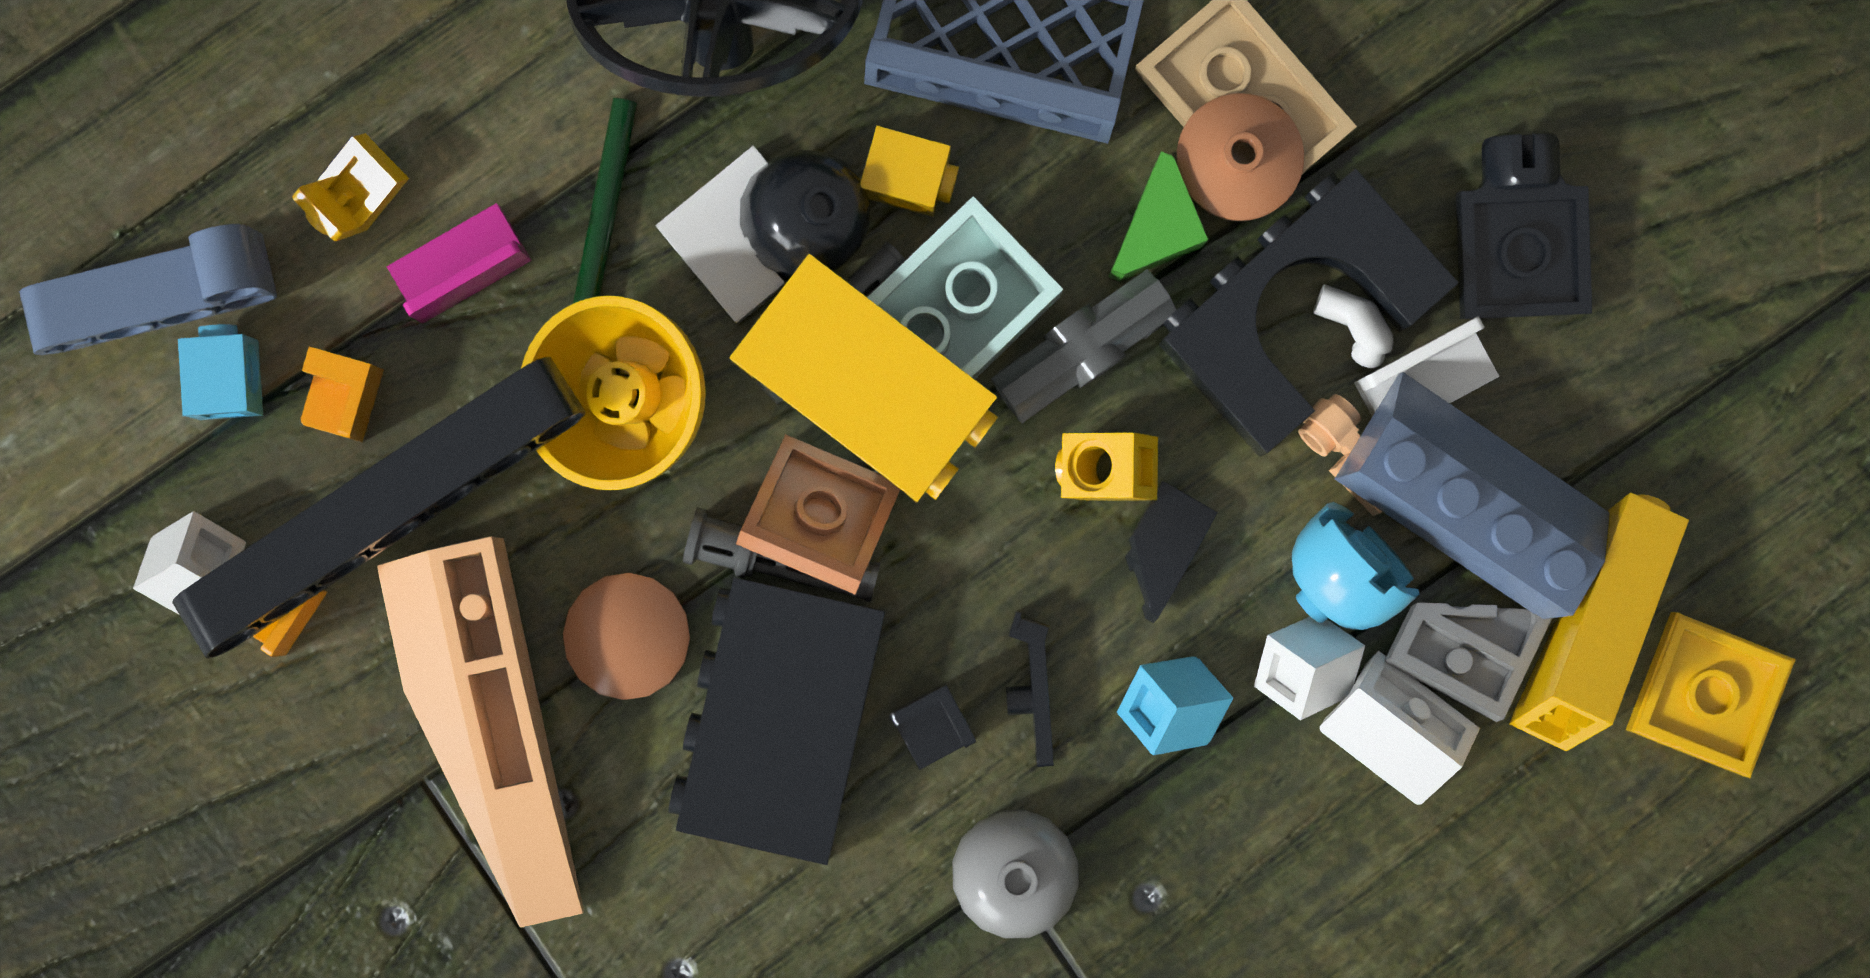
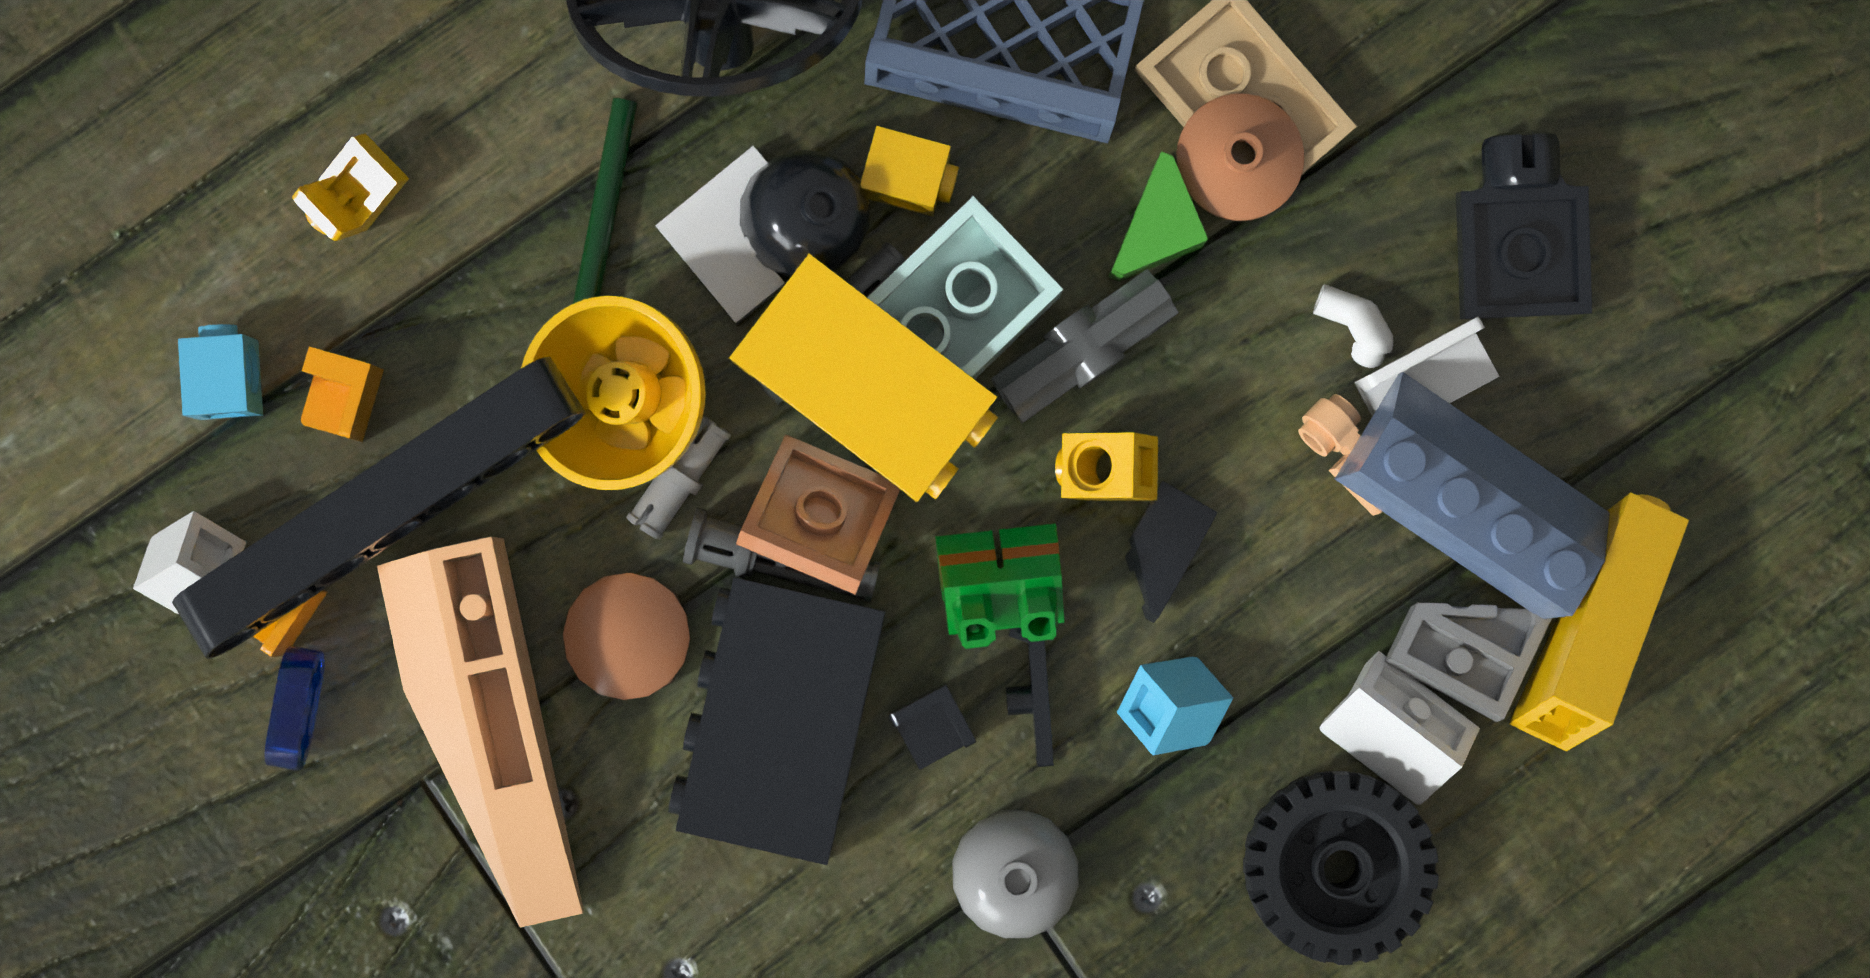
(215, 275): sand blue beam -> none
(294, 708): none -> clear blue beam
(458, 264): dark pink panel -> none
(673, 487): none -> light grey pin
(992, 598): none -> green hips
(1309, 666): white panel -> none
(1342, 230): black arch -> none
(1348, 572): medium azure cylinder -> none
(1390, 875): none -> black wheel
(1710, 694): yellow tile -> none

